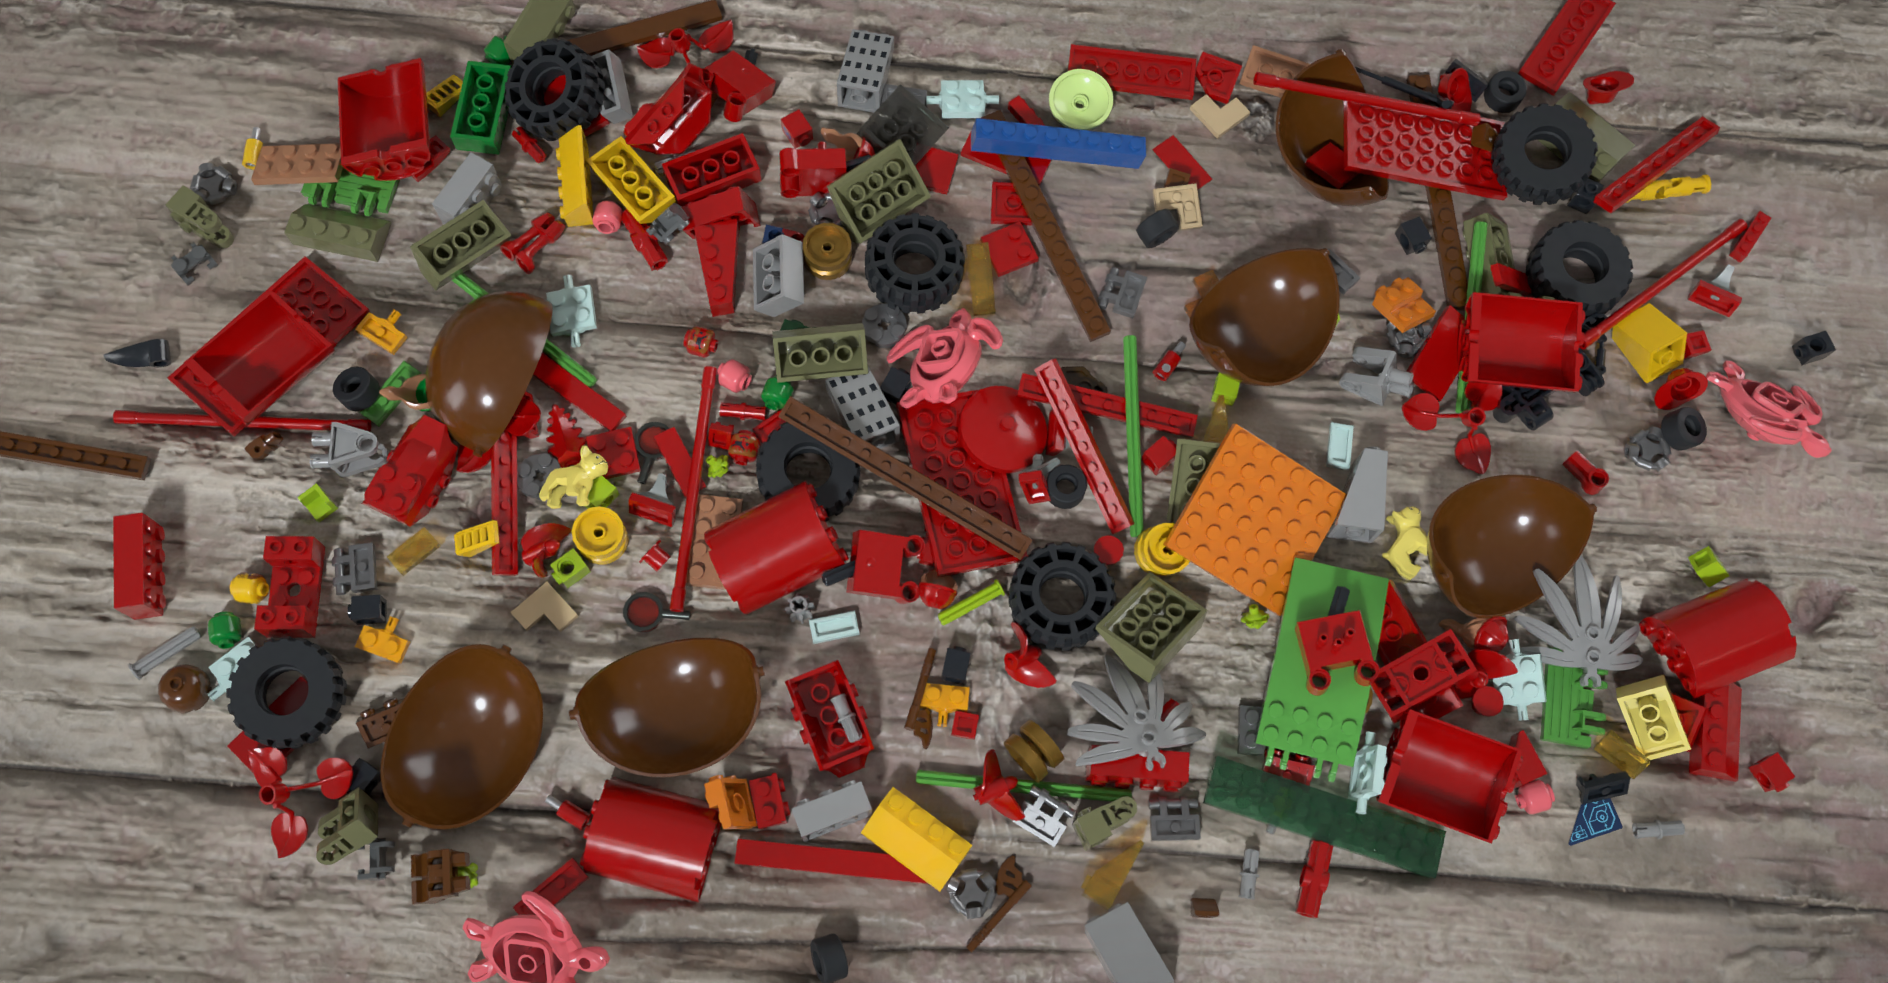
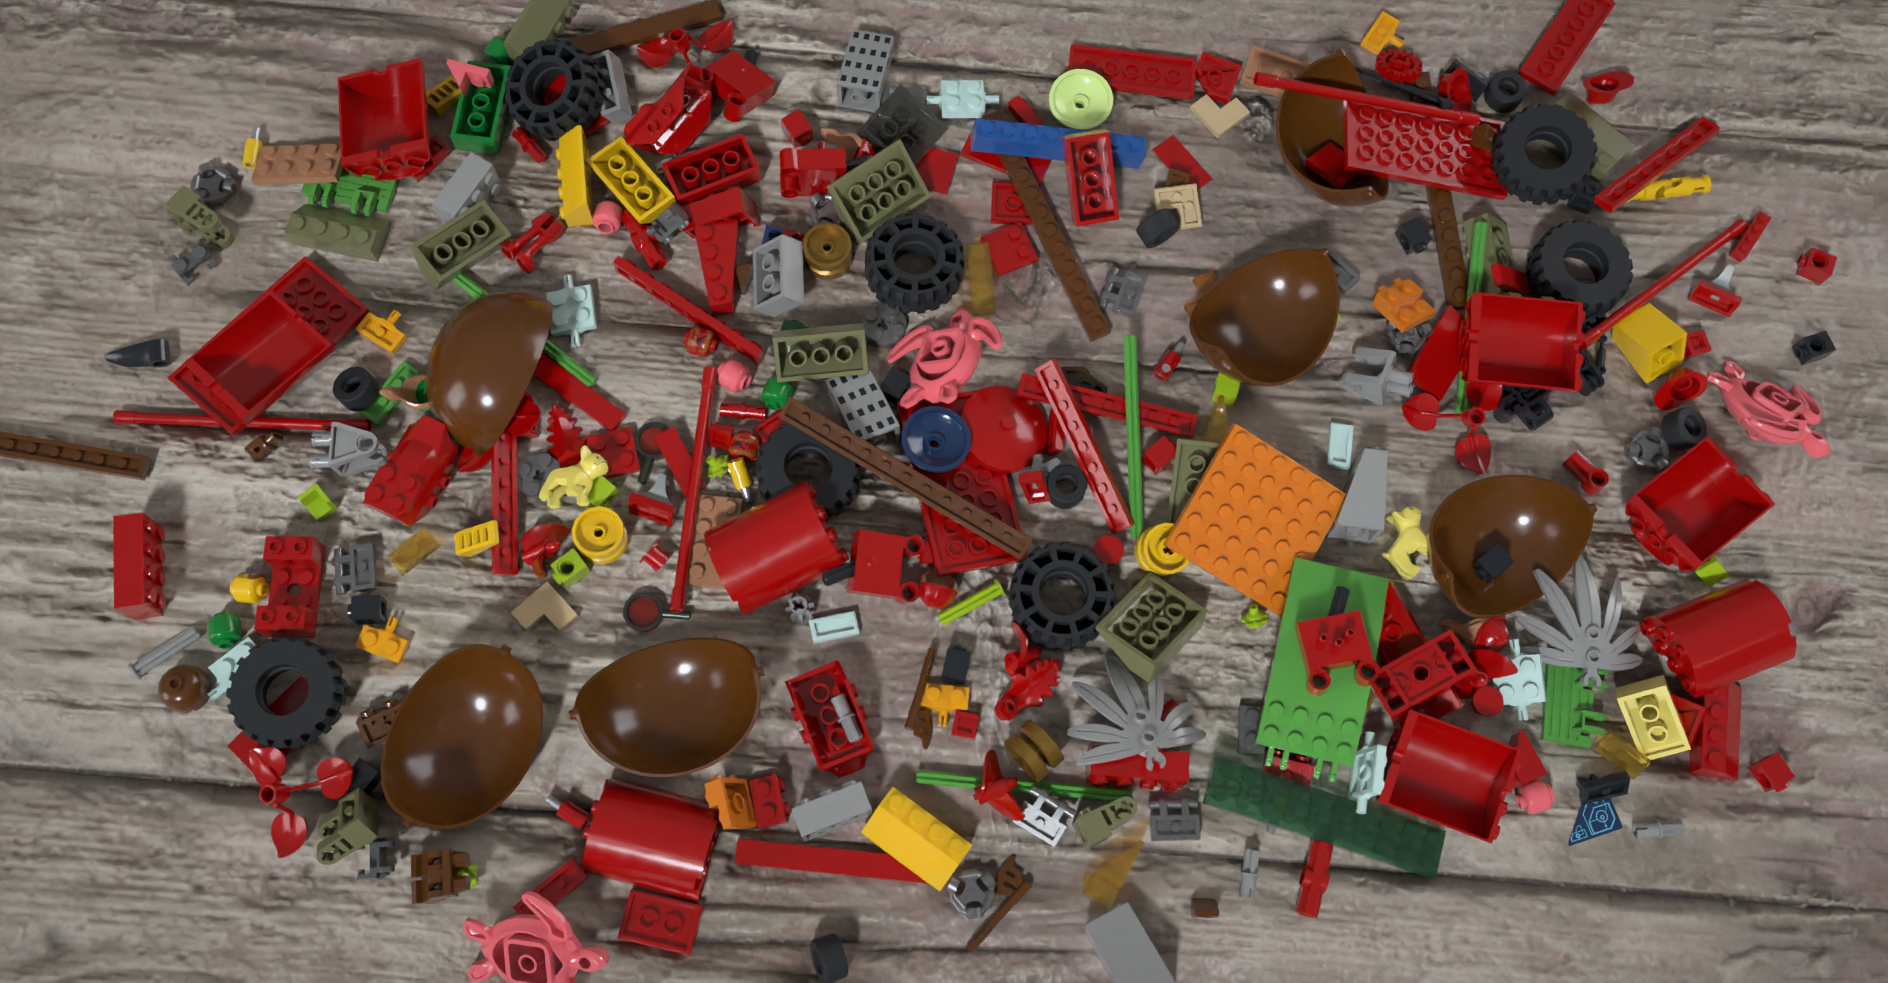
(465, 74): none -> coral slope
(660, 922): none -> red tile
(682, 305): none -> red plate
(740, 477): none -> yellow piece
(744, 275): none -> reddish brown slope
(937, 426): none -> dark blue dish
(1028, 690): none -> red plant
(1090, 177): none -> red brick
(1382, 34): none -> light orange plate
(1398, 66): none -> red gear
(1492, 564): none -> black brick
(1695, 507): none -> red cylinder
(1816, 265): none -> red brick

